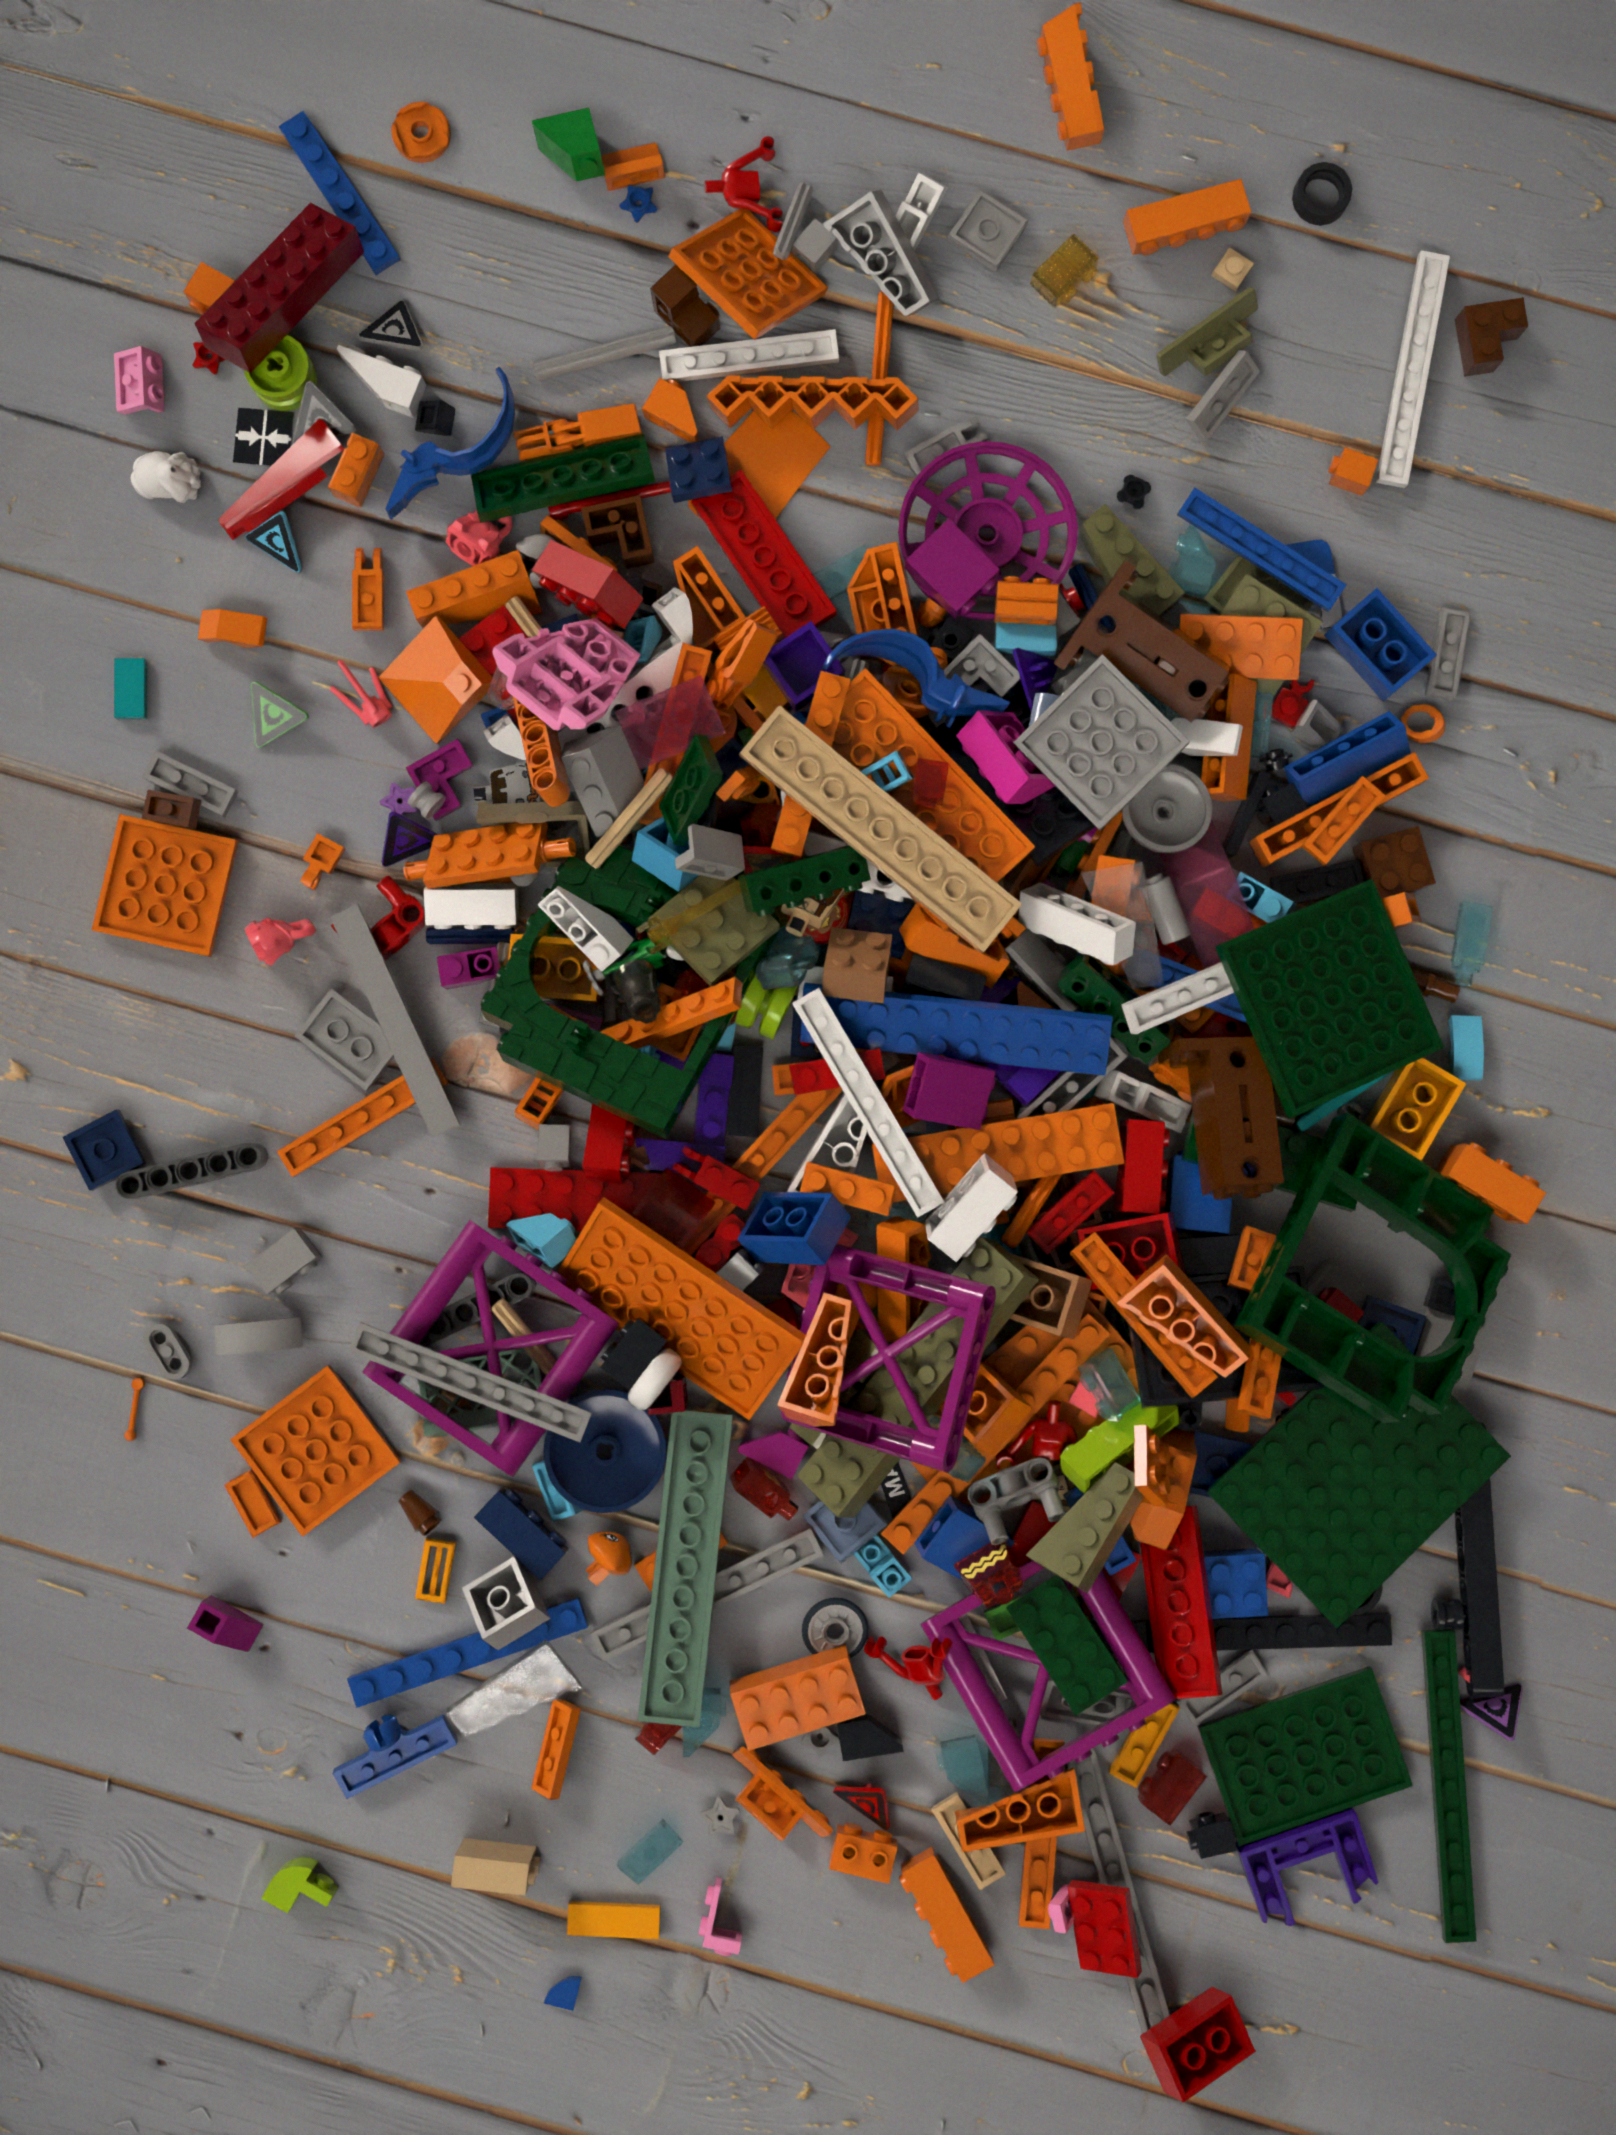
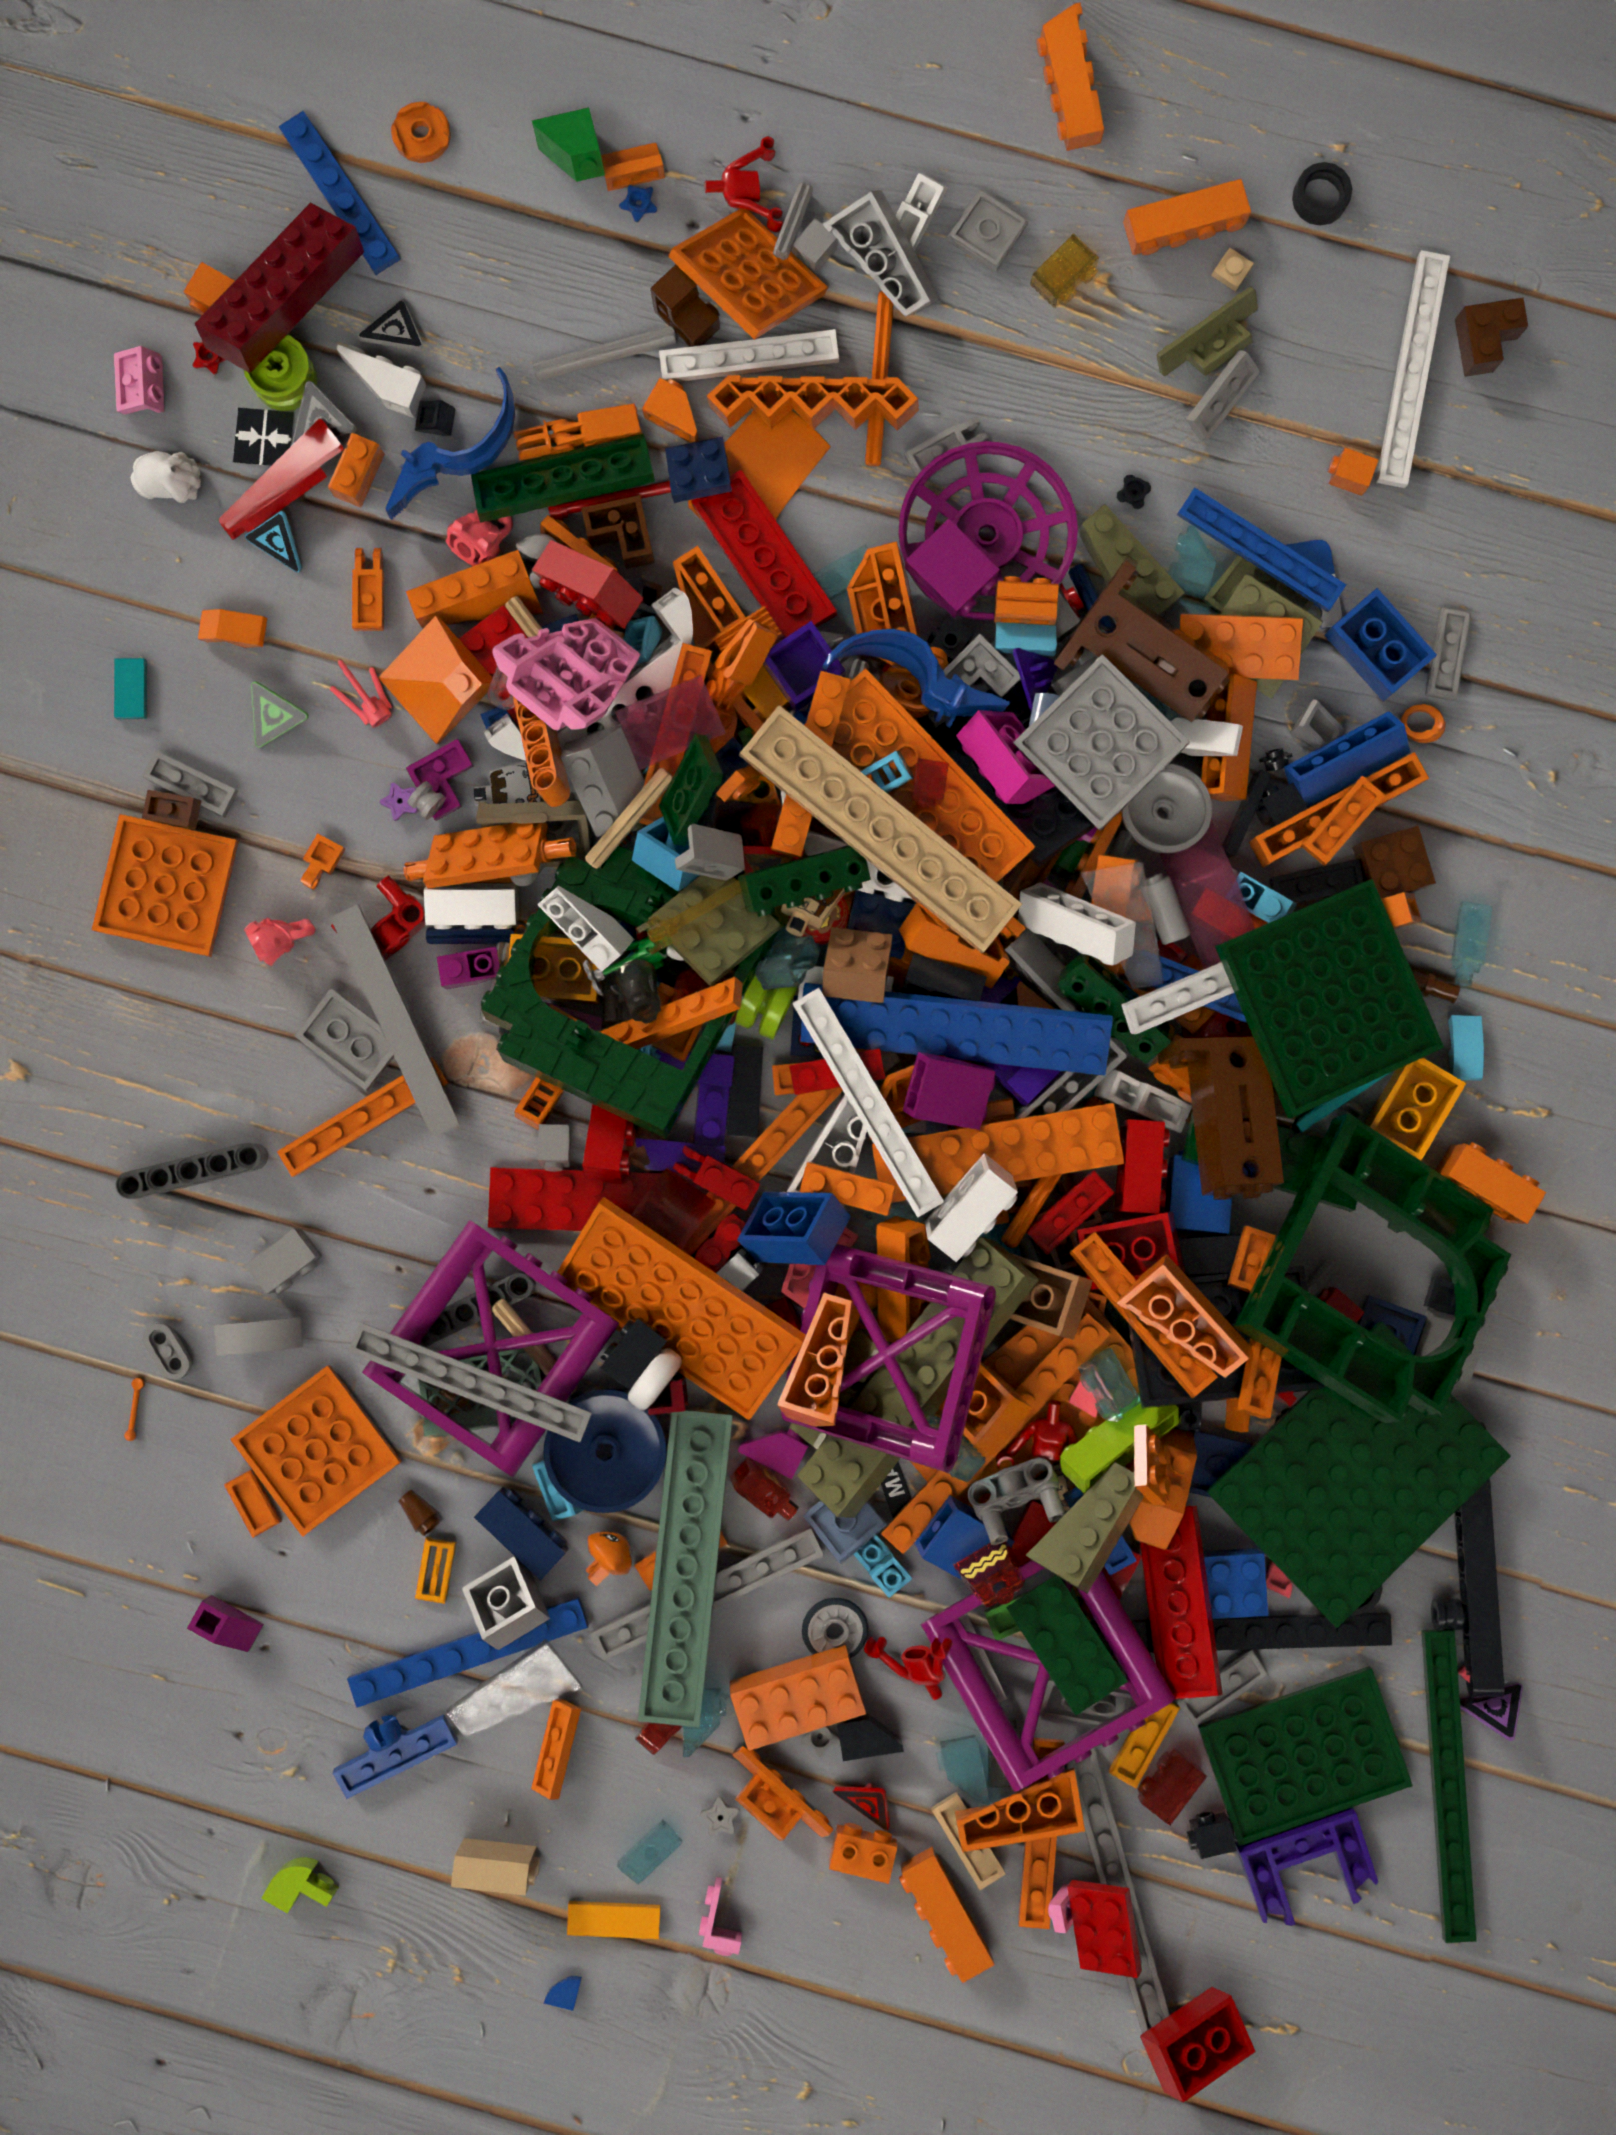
(104, 1150): dark blue plate -> none
(404, 839): black piece -> none
(544, 1237): medium azure slope -> none
(930, 613): orange plate -> none
(1261, 725): clear light blue slope -> none
(1290, 704): red plate -> none

